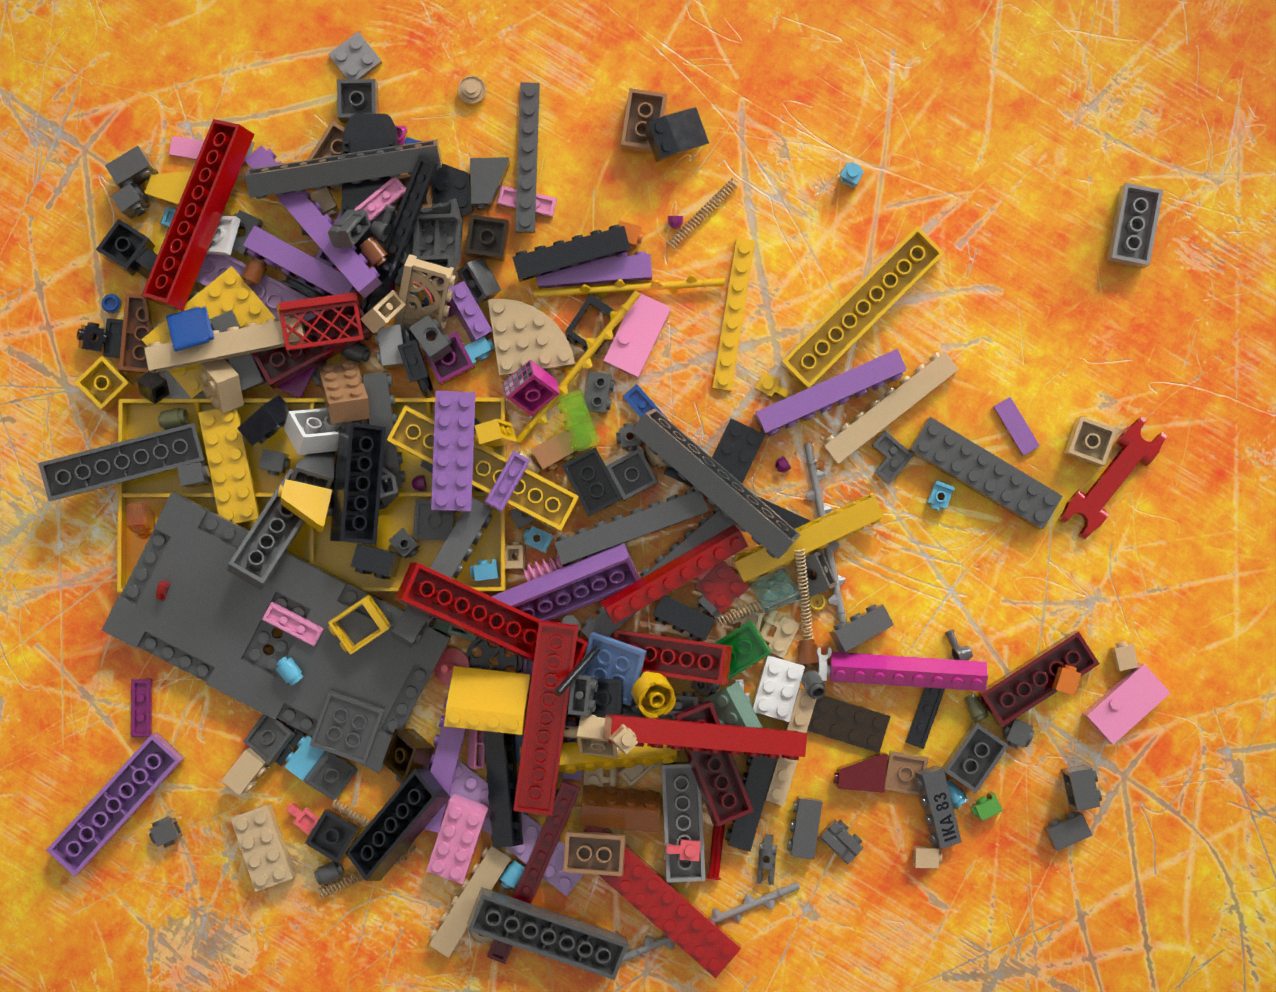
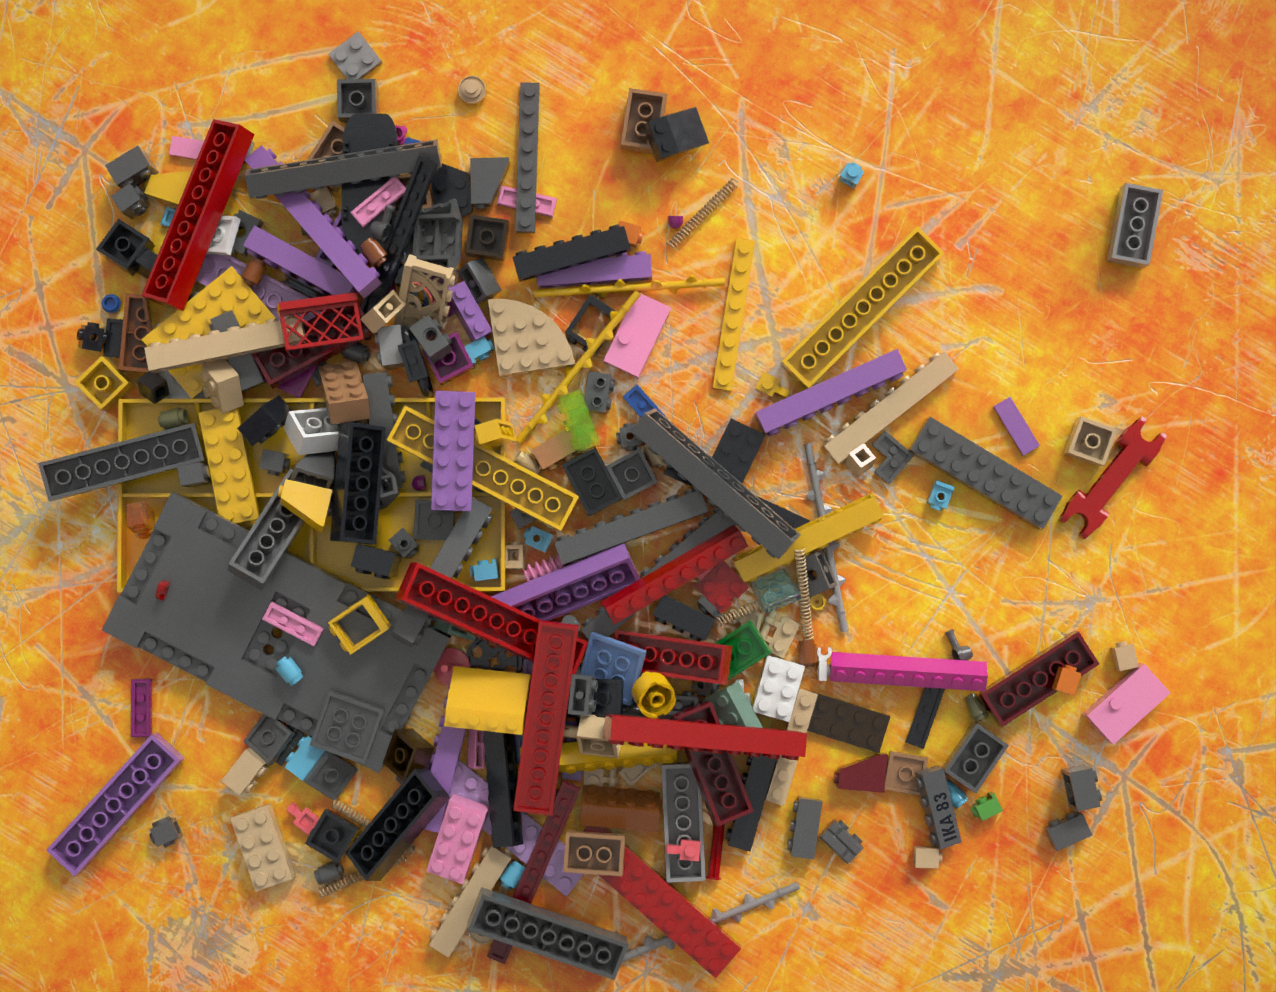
(190, 328): blue window -> none
(349, 228): dark grey brick -> none
(507, 481): medium lavender tile -> none
(530, 388): dark pink brick -> none
(576, 671): black bar -> none
(624, 739): tan brick -> none
(767, 849): dark grey hinge -> none
(782, 465): magenta hinge -> none
(813, 684): dark grey brick -> none
(860, 460): none -> tan brick
(861, 627): dark grey brick -> none
(1018, 733): dark grey brick -> none

